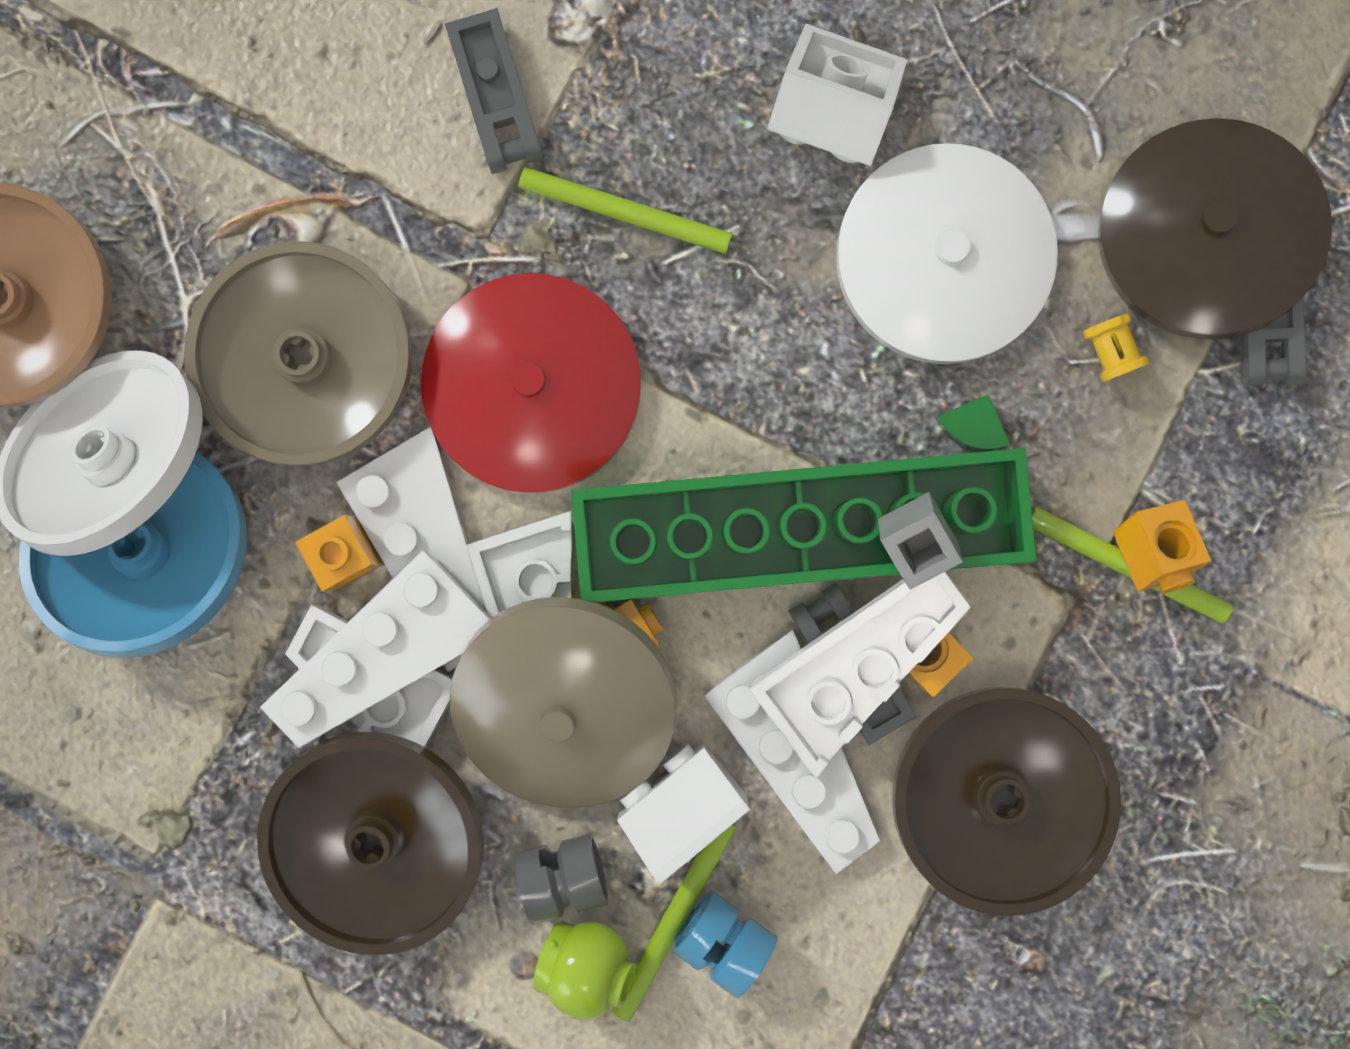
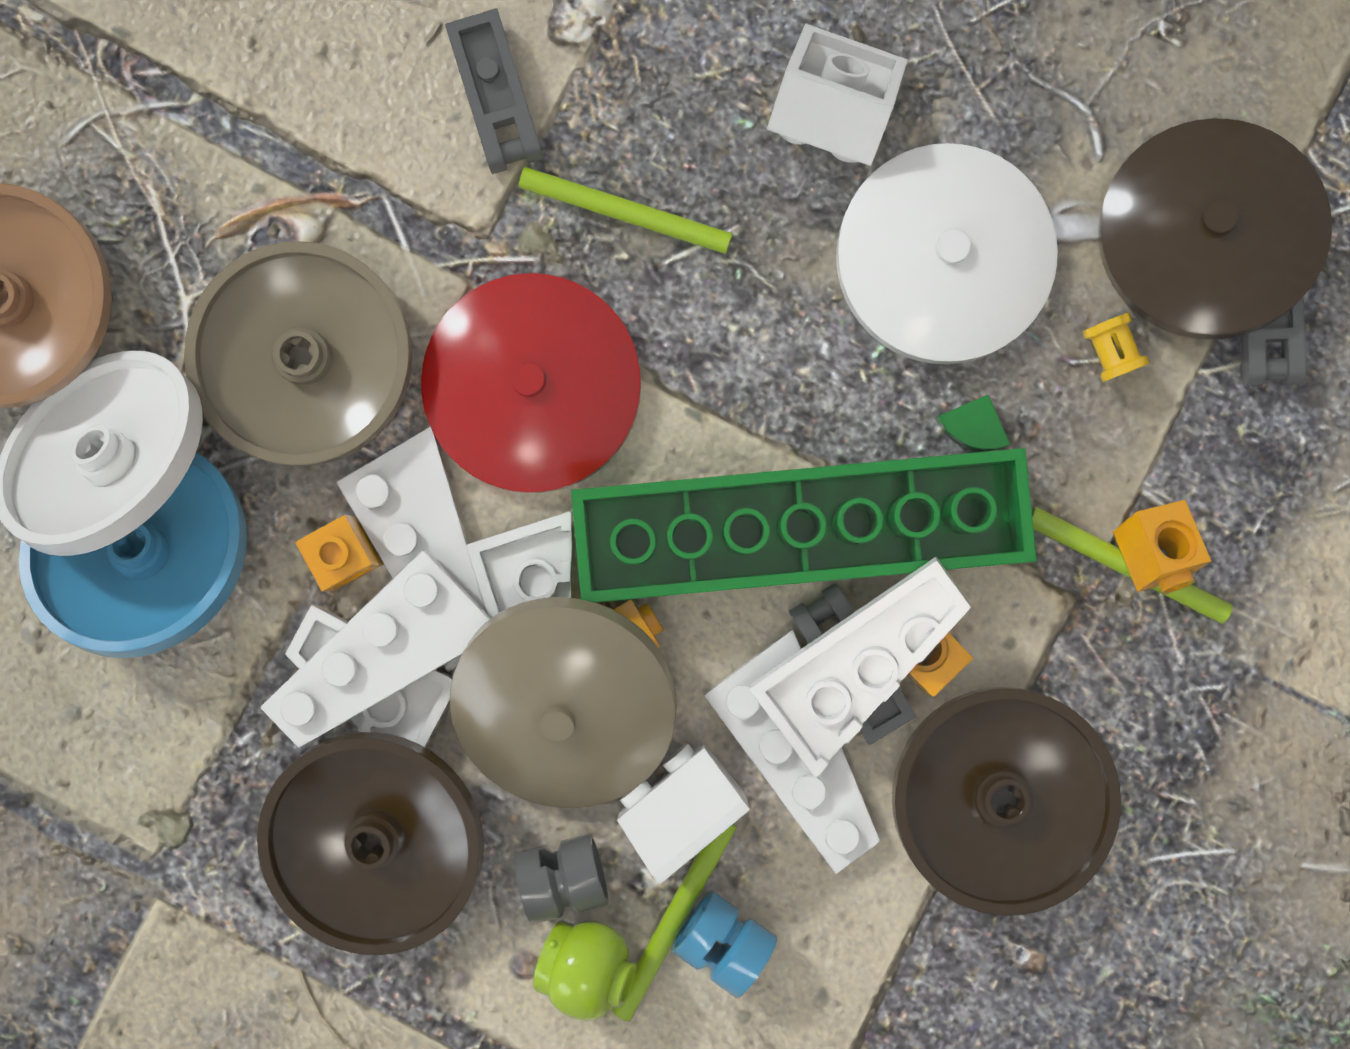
(919, 541): light grey brick -> none

